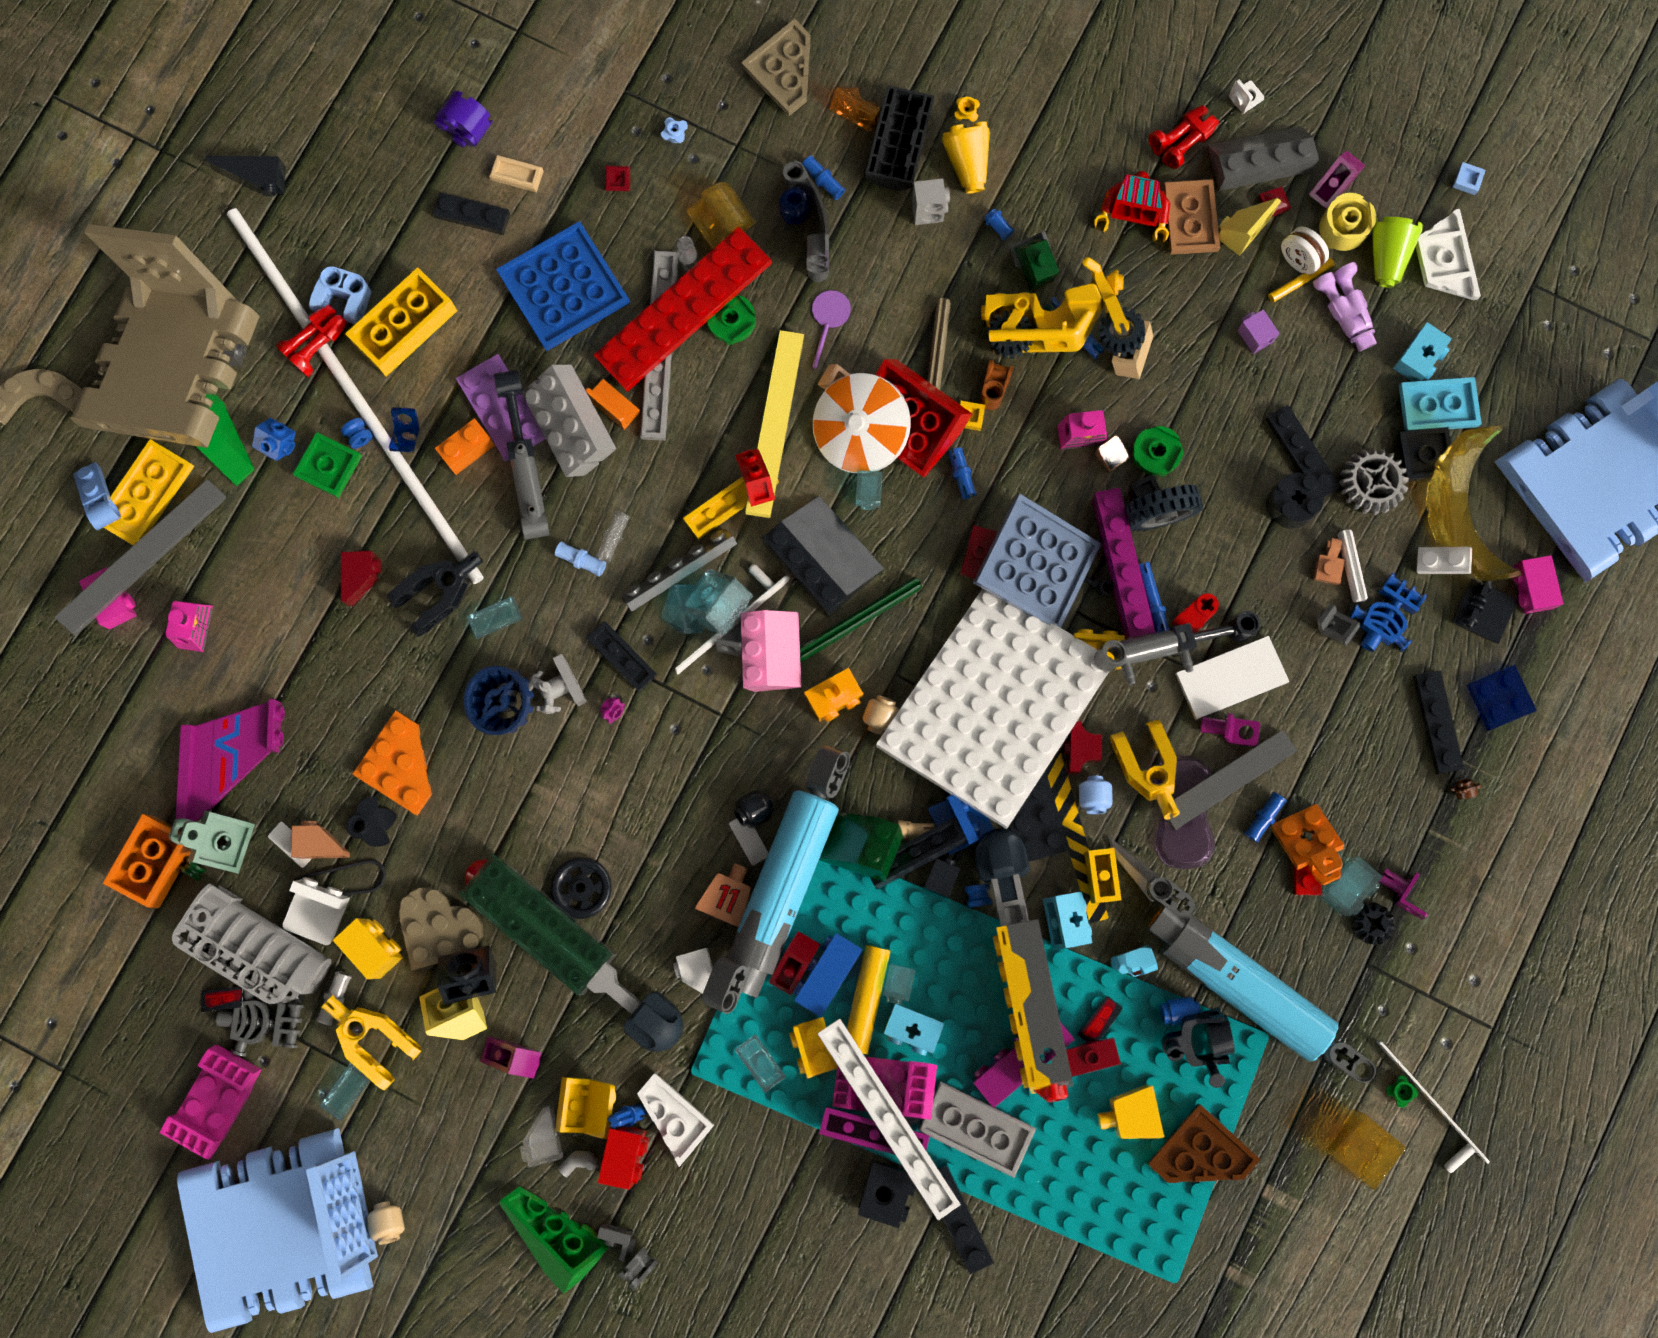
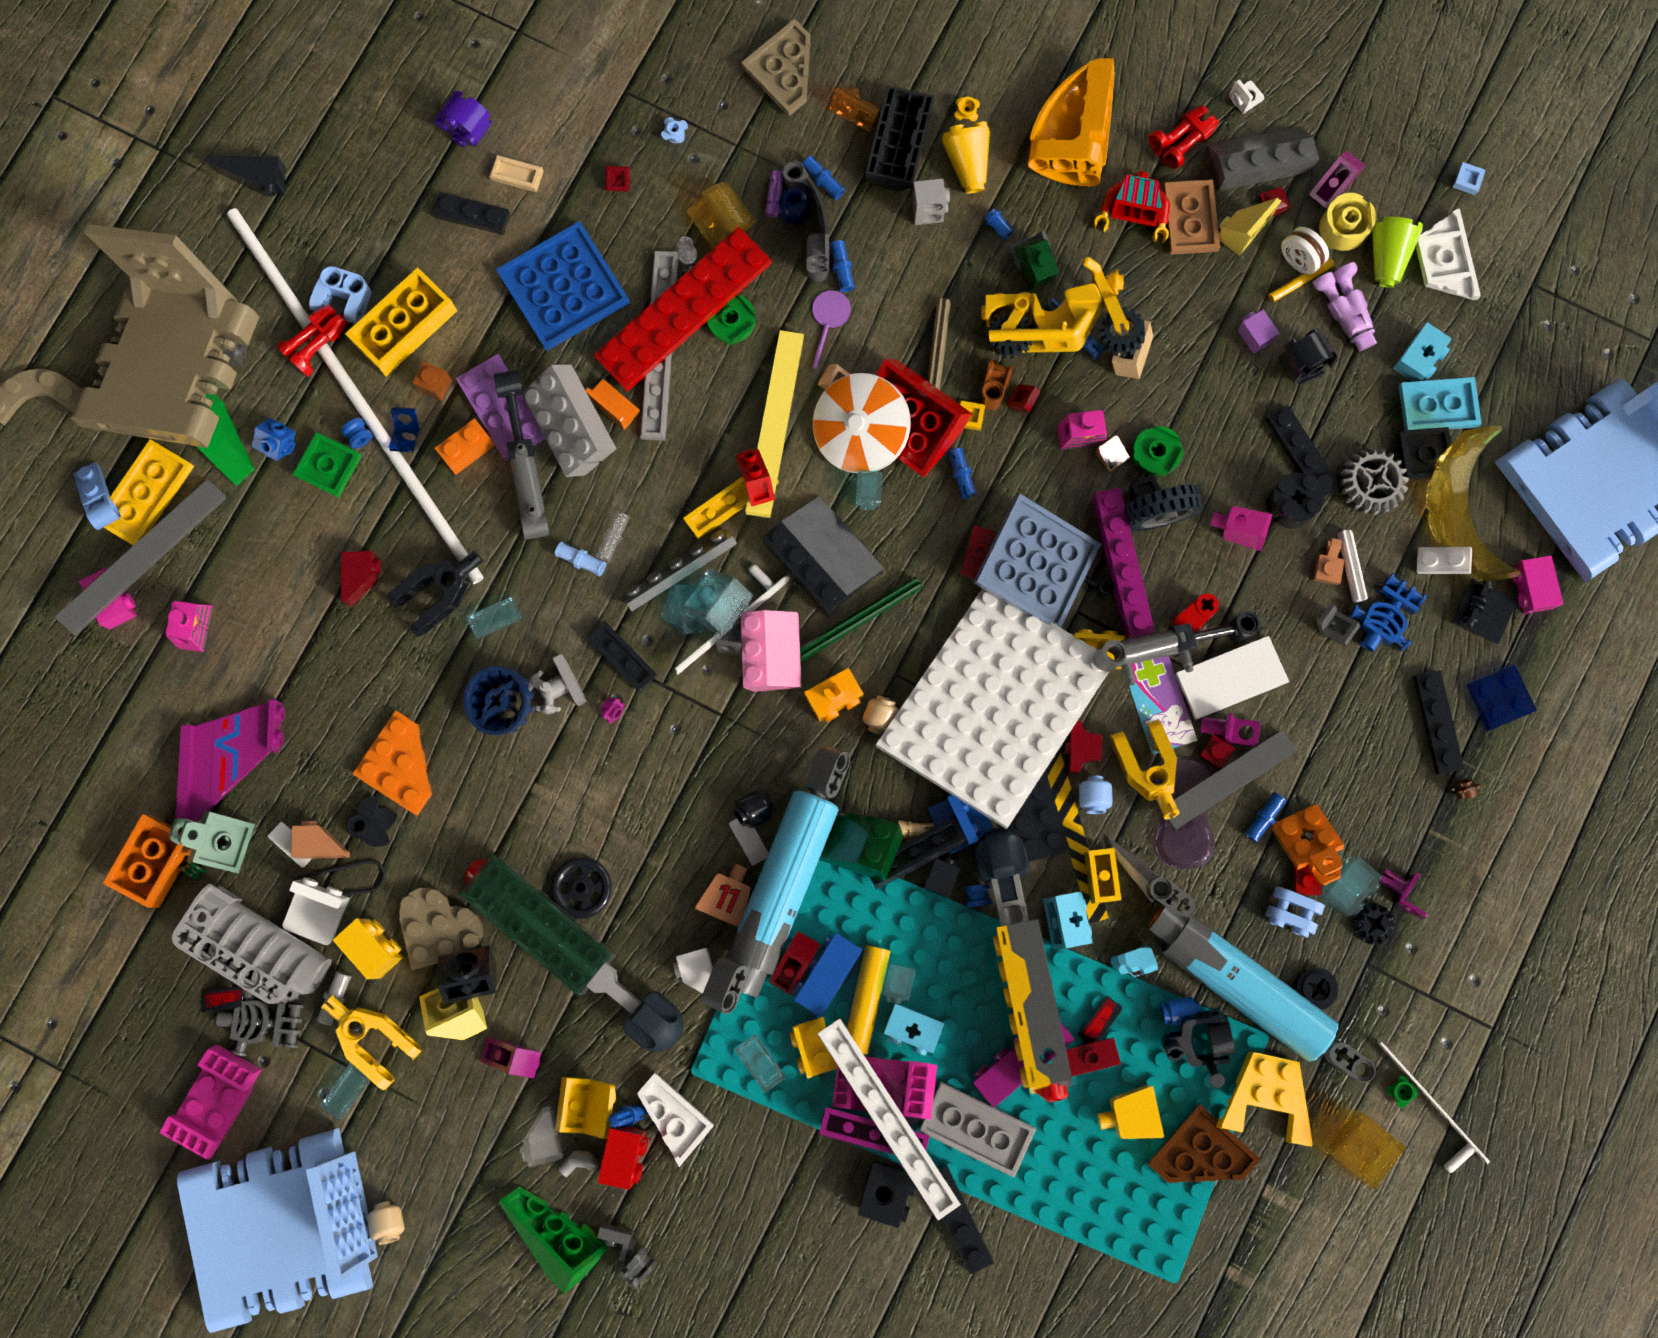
(432, 381): none -> dark orange brick
(774, 194): none -> medium lavender axle
(842, 266): none -> blue pin
(1023, 398): none -> dark red plate
(1074, 127): none -> light orange panel
(1156, 609): blue pin -> none
(1160, 698): none -> sticker
(1216, 752): none -> dark red plate
(1251, 529): none -> dark pink torso
(1271, 1085): none -> yellow wing
(1302, 925): none -> light blue brick
(1307, 357): none -> black brick
(1328, 985): none -> black gear

